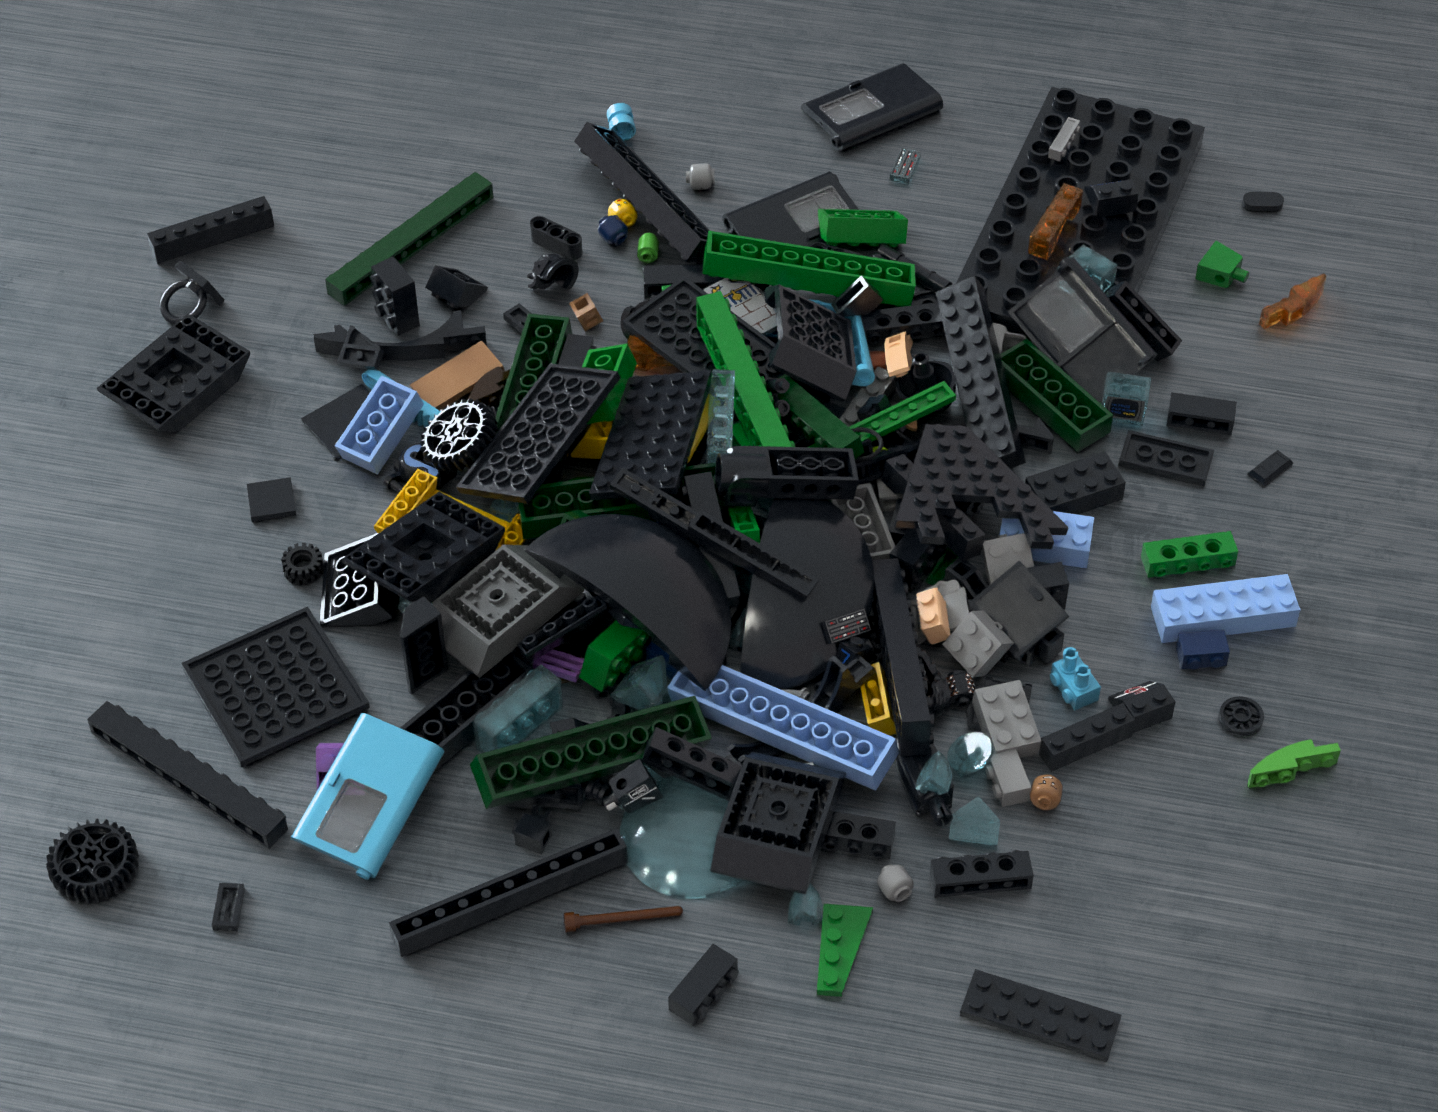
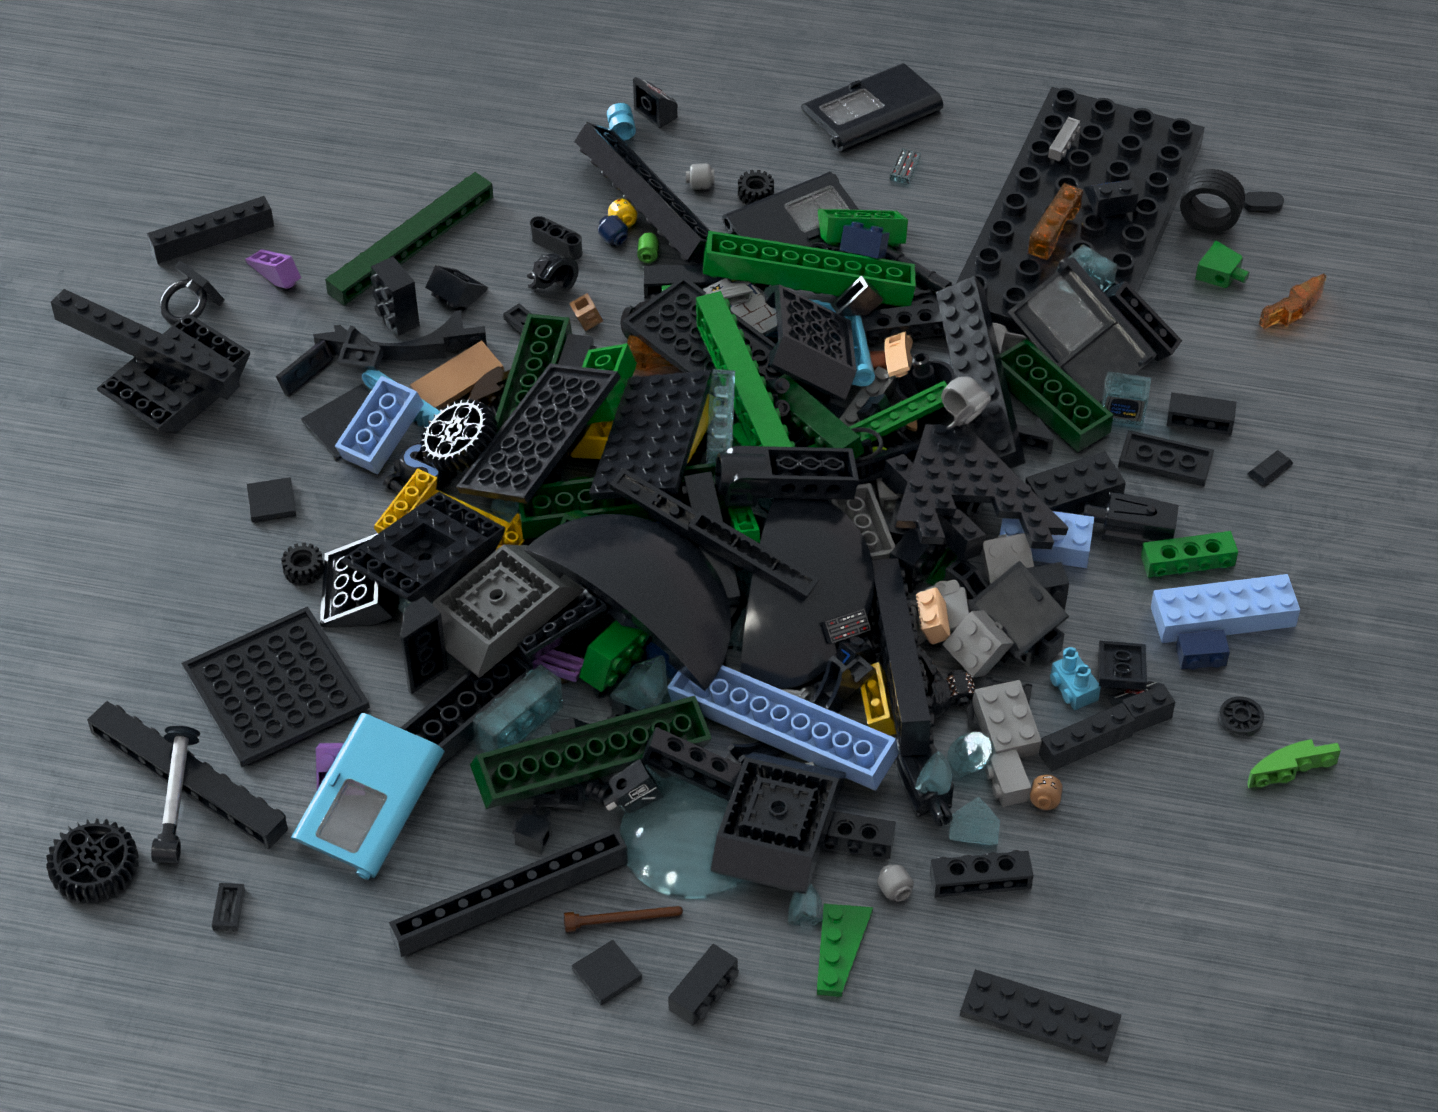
(145, 344): none -> black brick
(167, 845): none -> piece
(275, 267): none -> medium lavender slope
(304, 367): none -> black tile
(606, 972): none -> black tile
(653, 103): none -> black slope
(736, 294): none -> light grey piece
(755, 179): none -> black tyre
(864, 240): none -> dark blue brick
(964, 400): none -> light grey piece
(1122, 665): none -> black plate
(1135, 519): none -> black piece
(1215, 183): none -> black tyre

